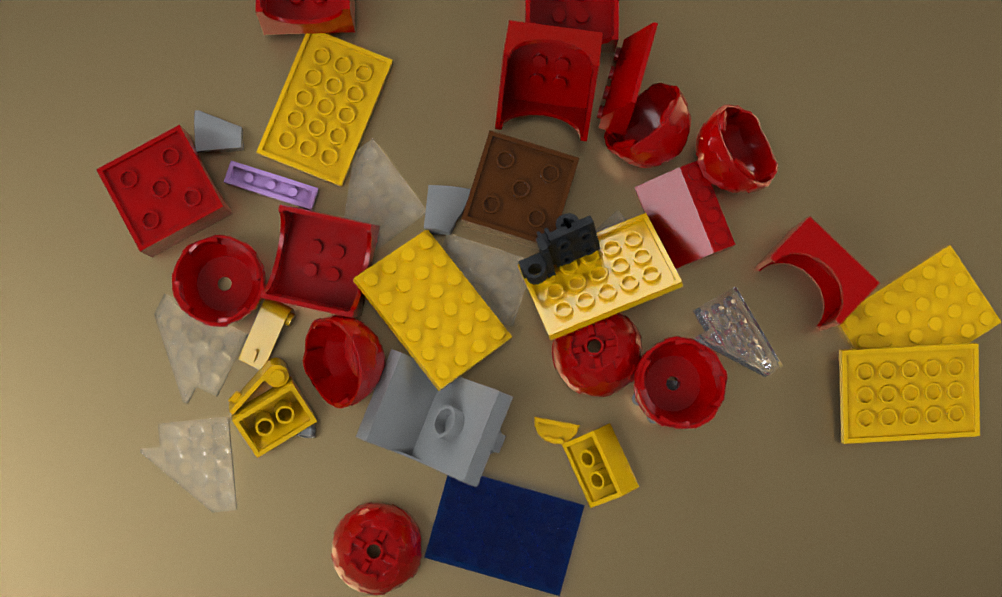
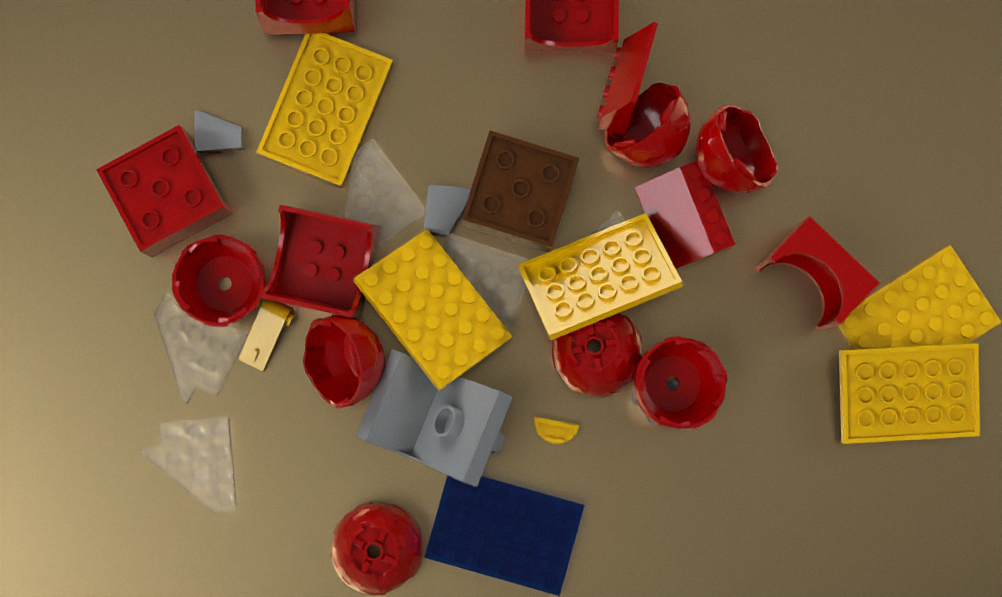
(271, 185): lavender plate -> none
(273, 372): yellow door -> none
(273, 417): yellow slope -> none
(308, 432): light grey hinge -> none
(549, 74): red container -> none
(560, 247): black plate -> none
(600, 465): yellow slope -> none
(735, 333): clear wing -> none

